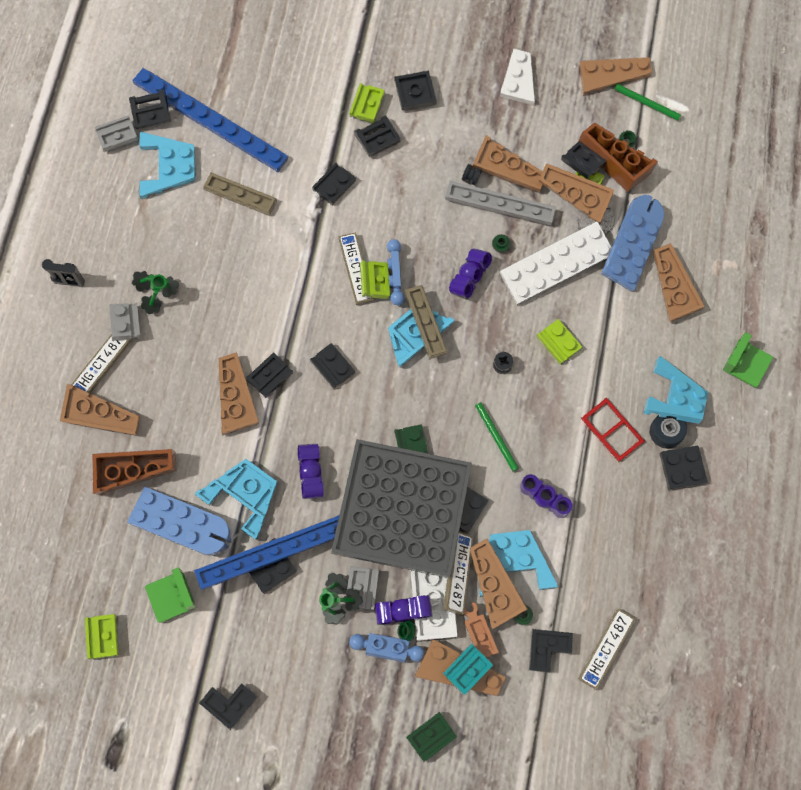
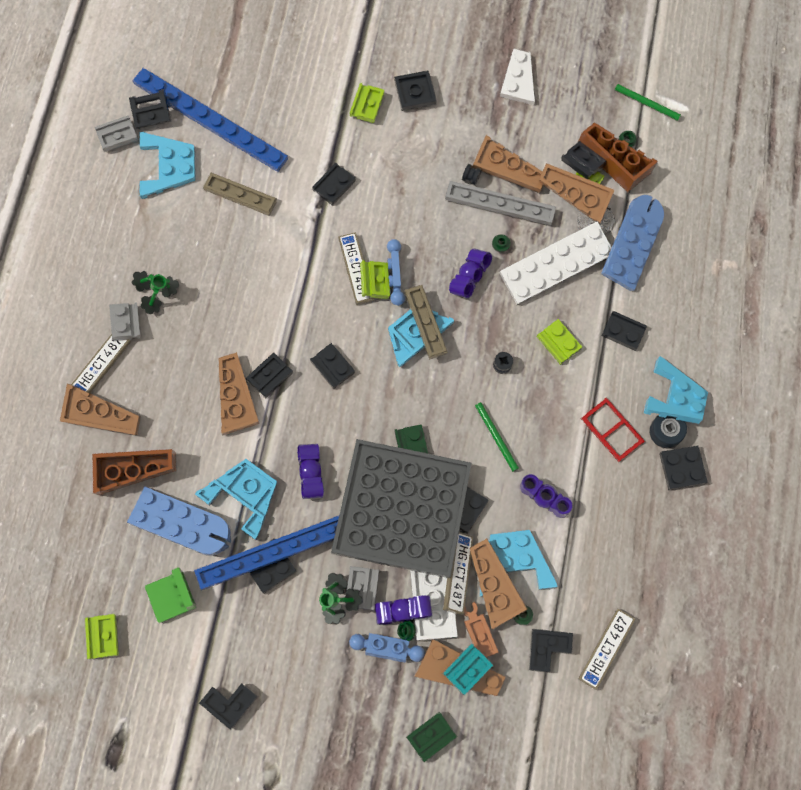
(63, 273): black plate -> none
(380, 140): black plate -> none
(610, 72): medium nougat wing -> none
(624, 330): none -> black plate
(677, 289): medium nougat wing -> none
(747, 362): bright green bracket -> none

